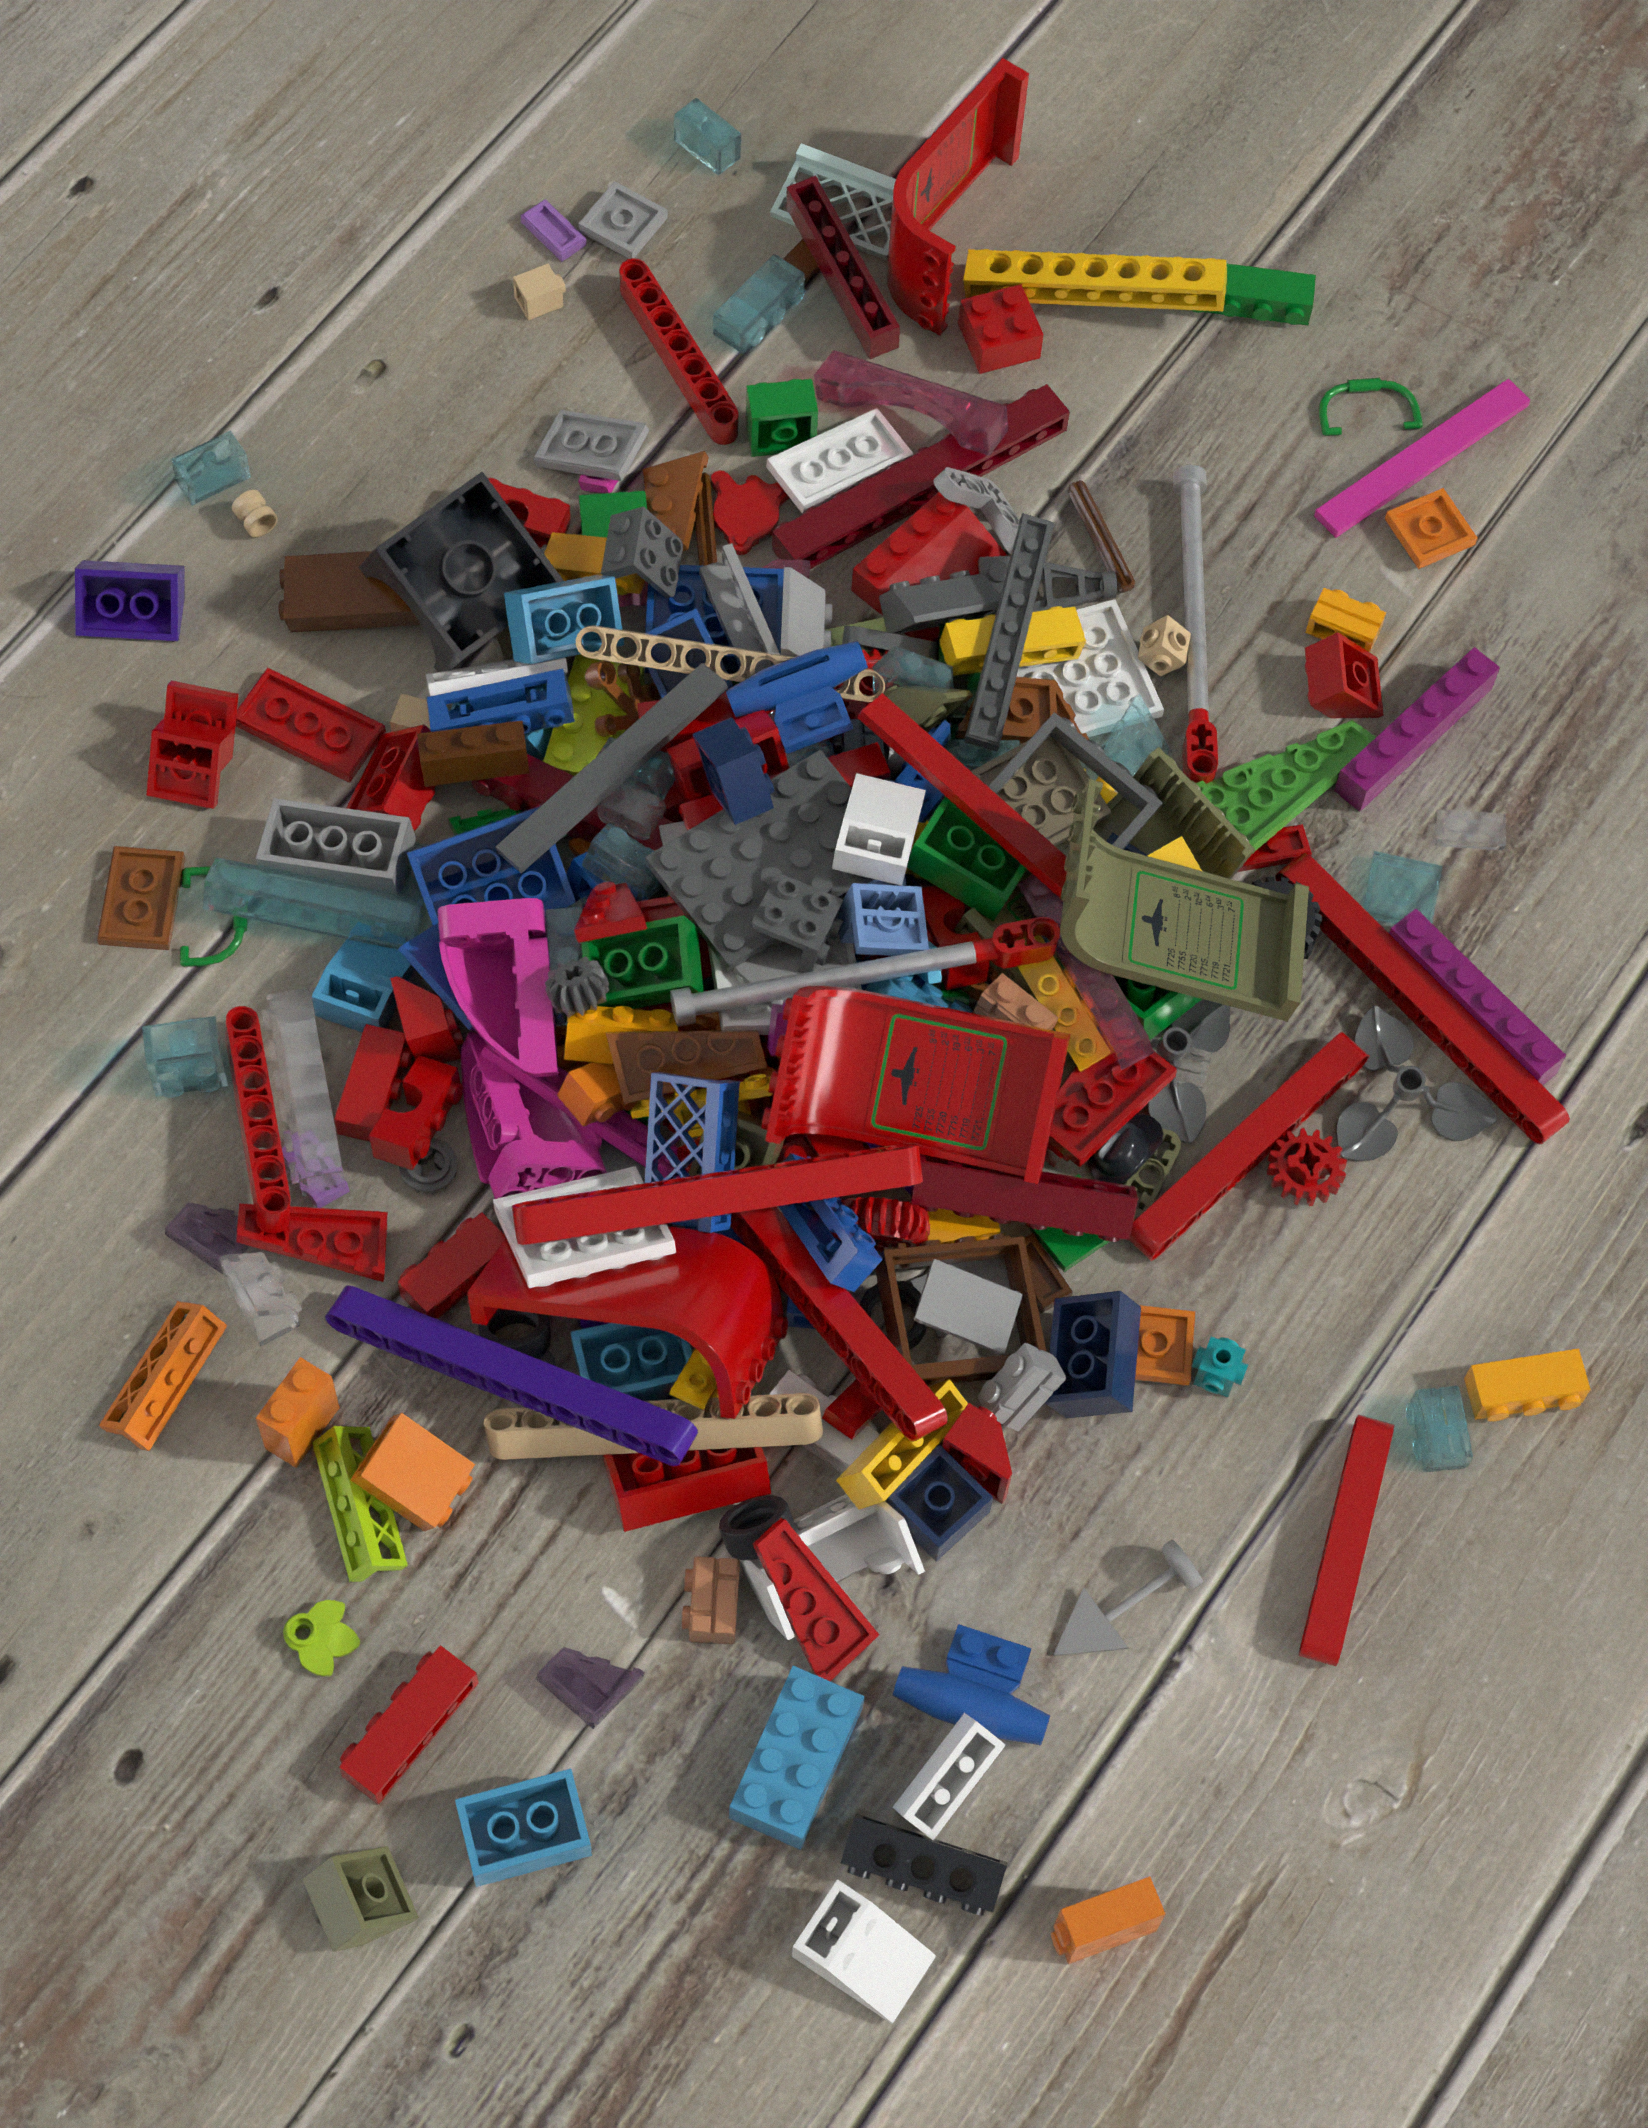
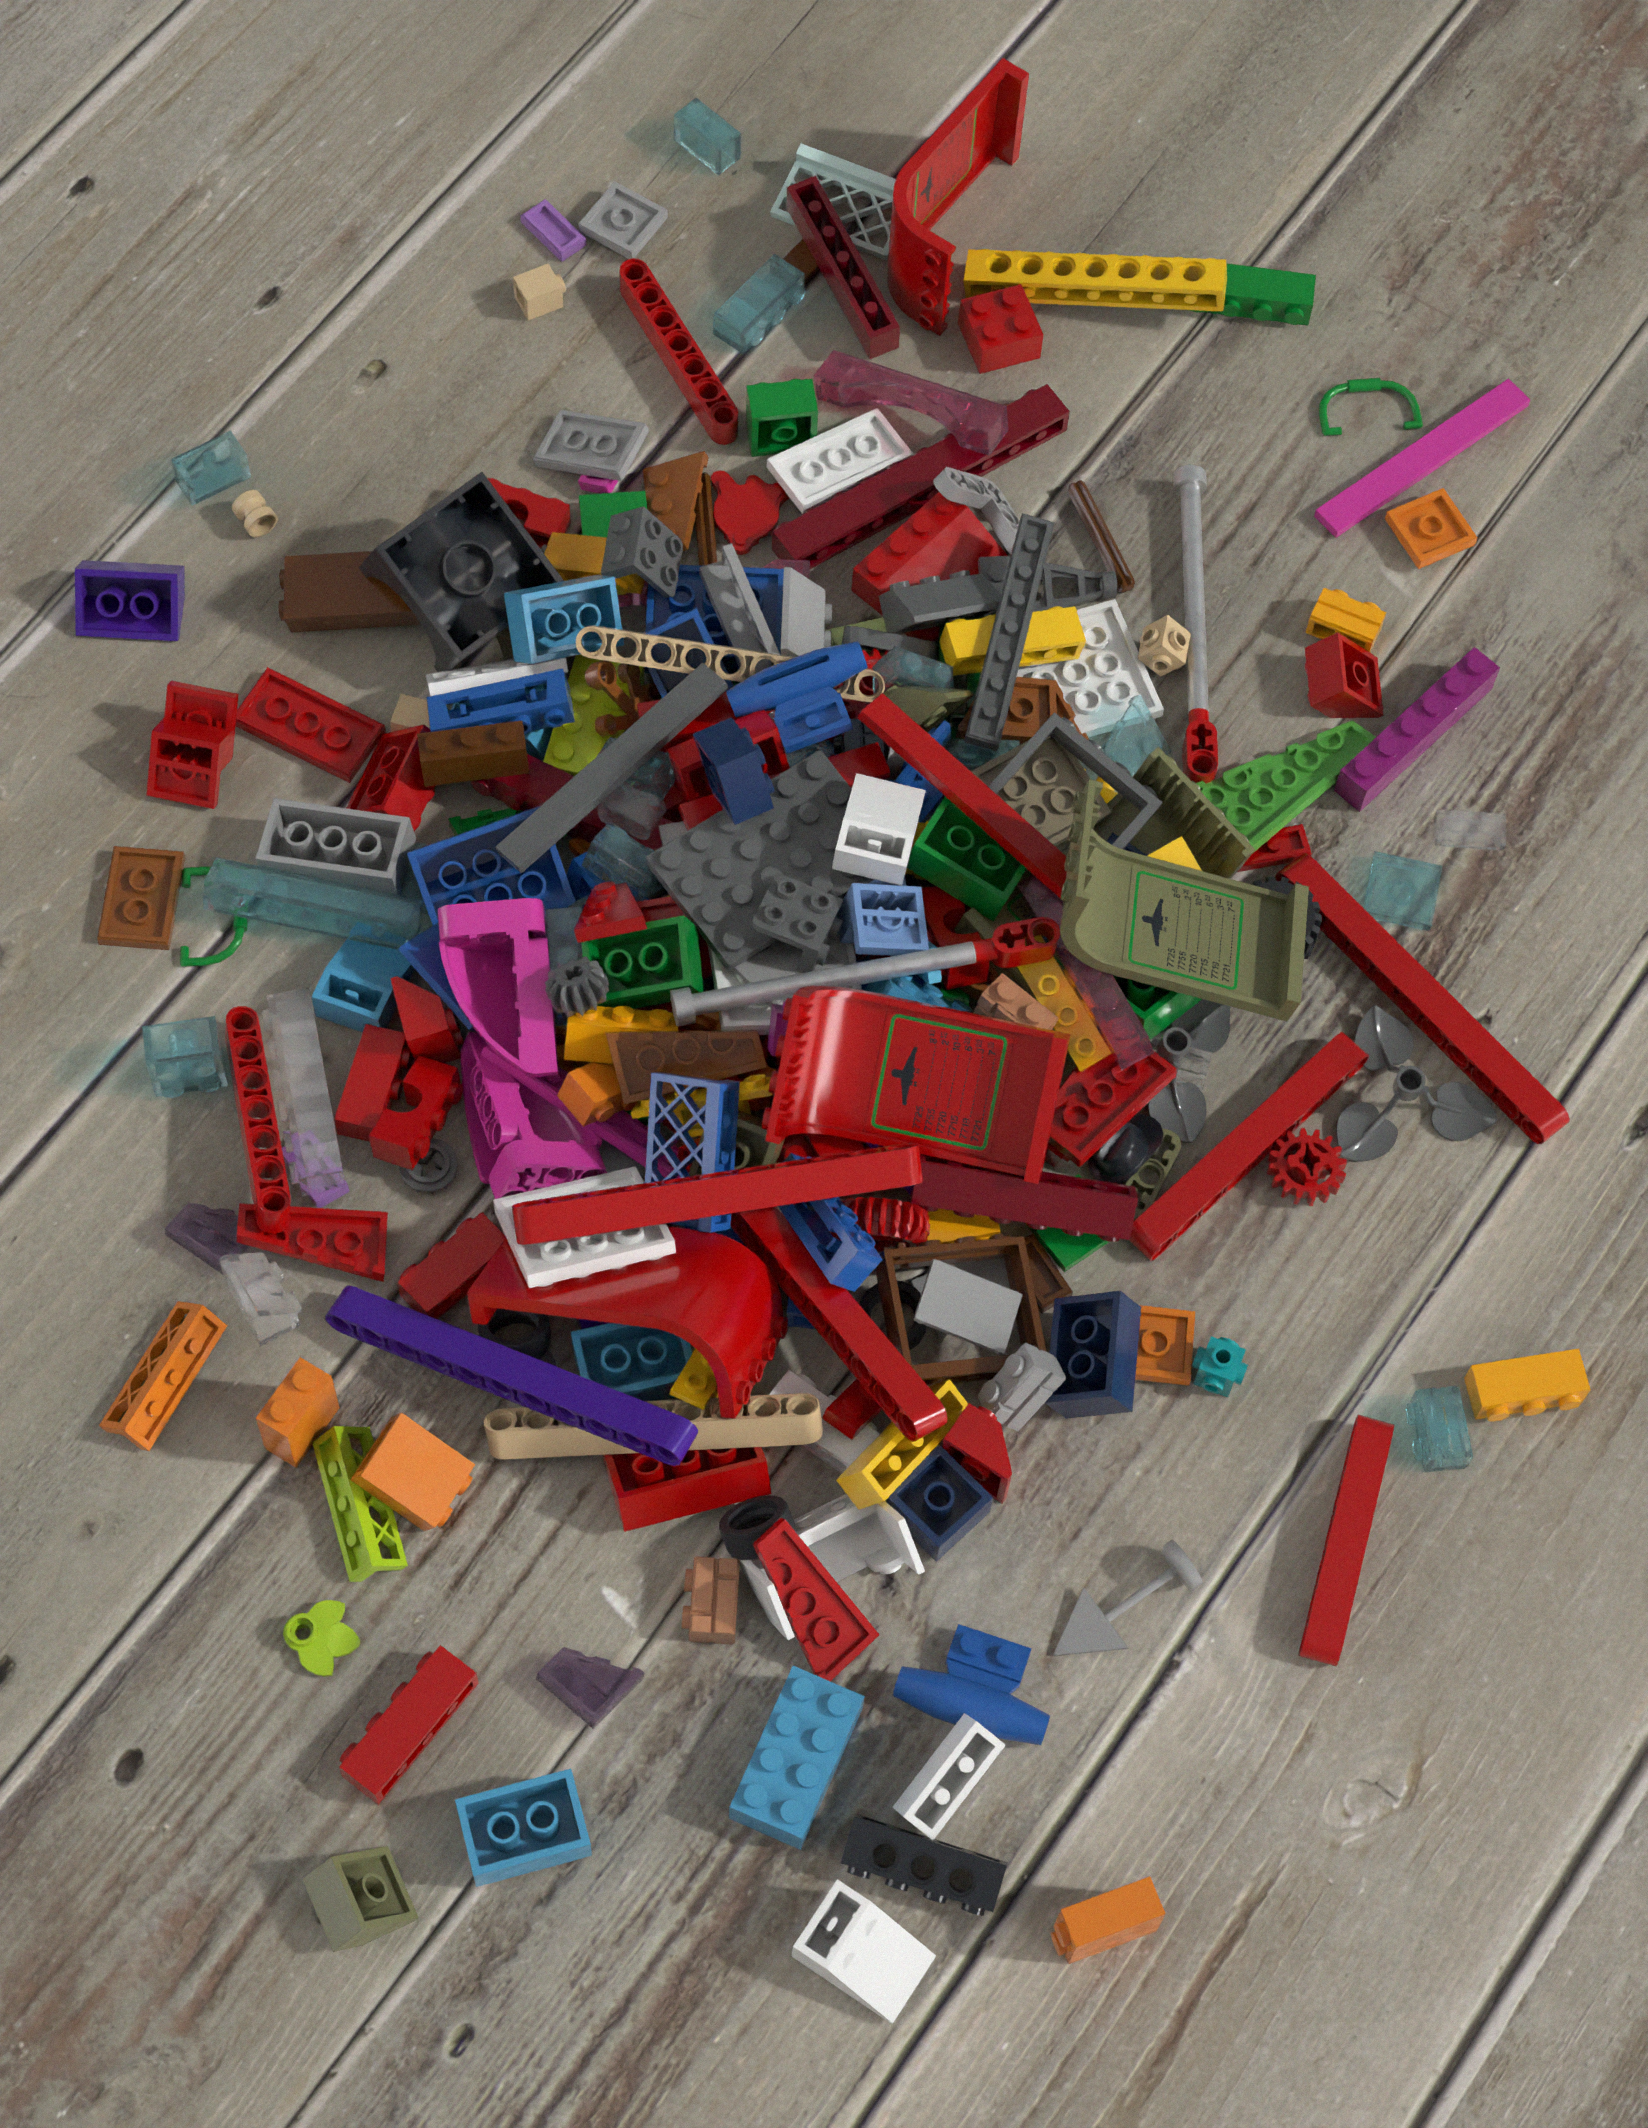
(1479, 996): magenta brick -> none

